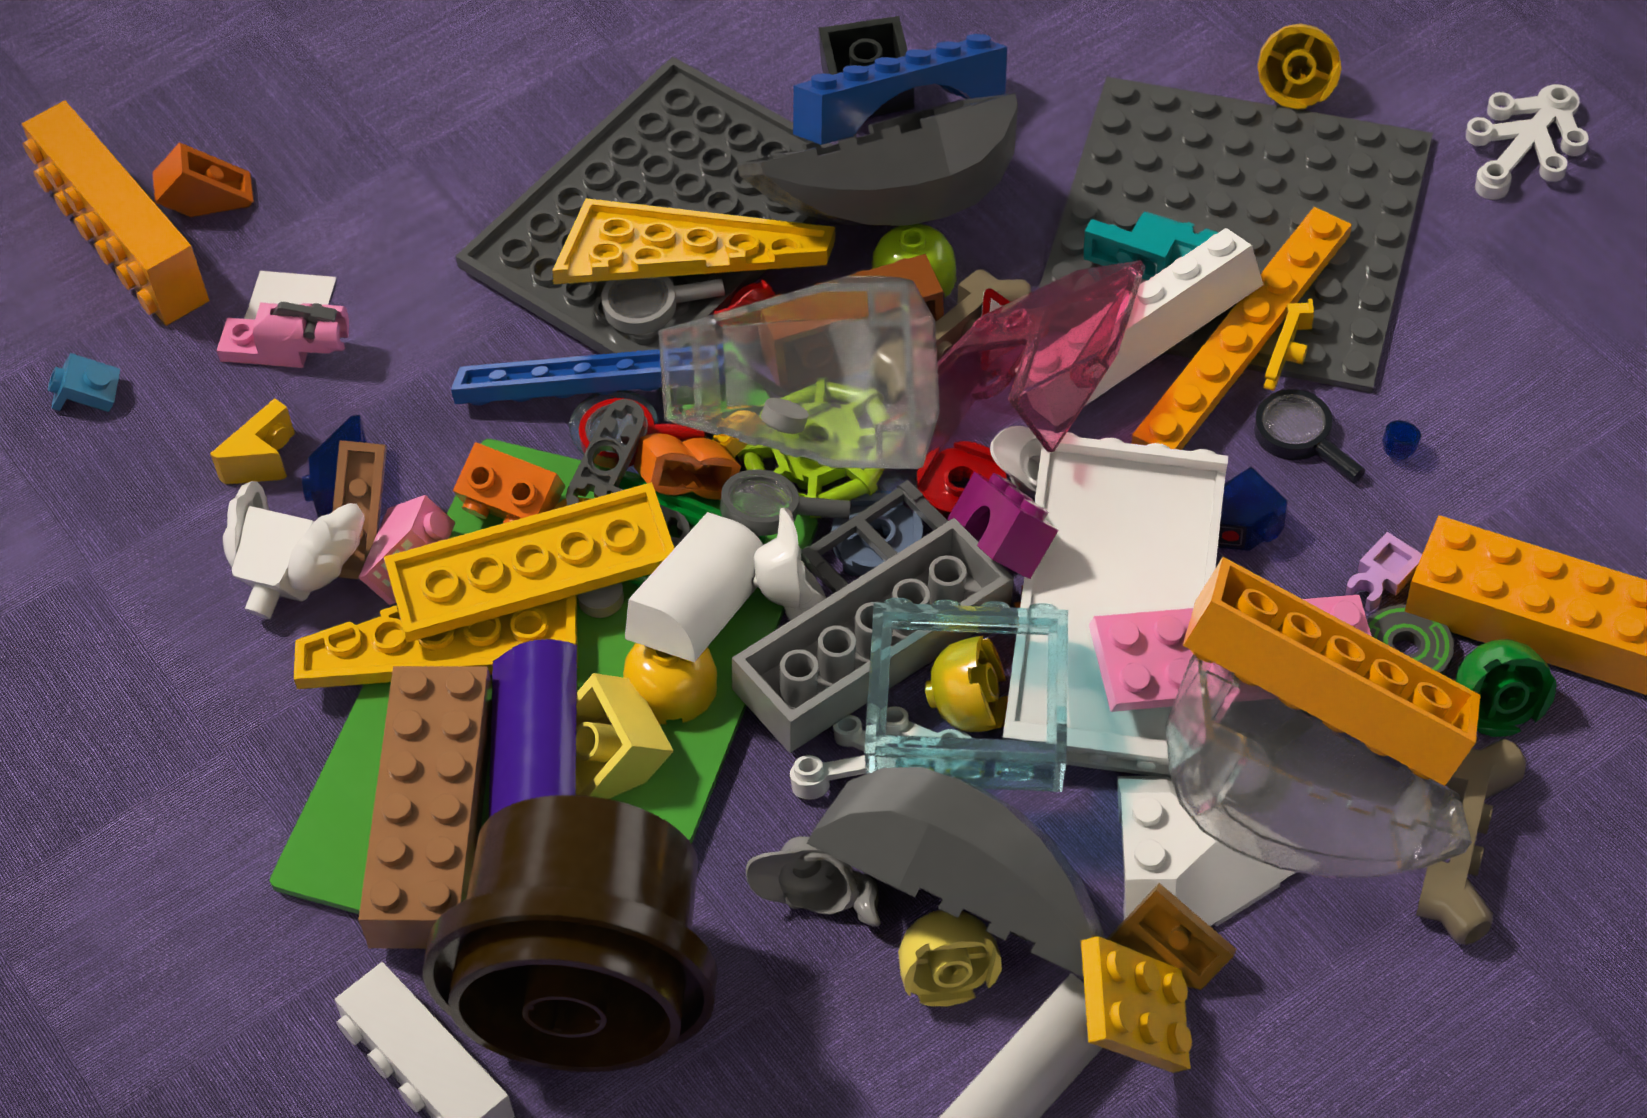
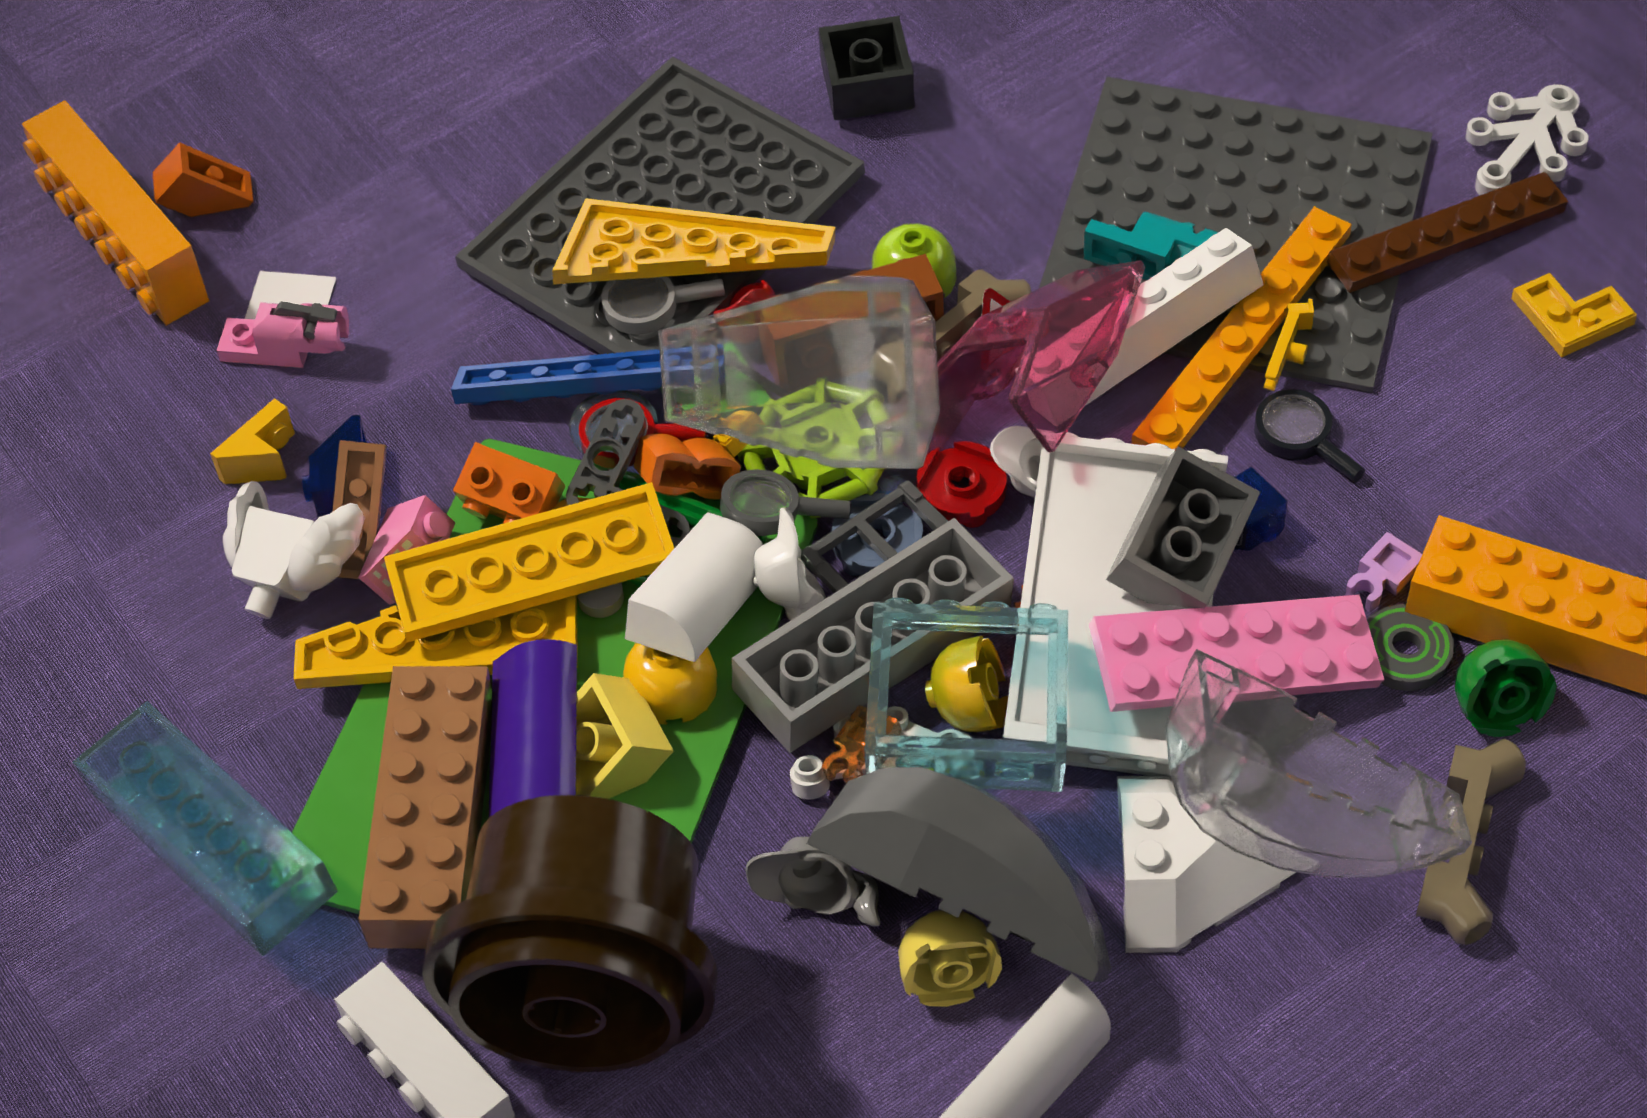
(84, 382): dark azure bracket -> none
(206, 828): none -> clear light blue brick
(784, 415): light grey tile -> none
(839, 104): blue arch -> none
(851, 746): none -> clear orange plate
(901, 171): dark grey windscreen -> none
(1004, 523): magenta arch -> none
(1135, 1005): yellow plate -> none
(1175, 935): pearl gold wing -> none
(1183, 533): none -> dark grey slope
(1299, 66): yellow cylinder -> none
(1333, 672): light orange brick -> none
(1400, 439): clear blue hinge -> none
(1446, 232): none -> reddish brown plate
(1569, 323): none -> yellow tile

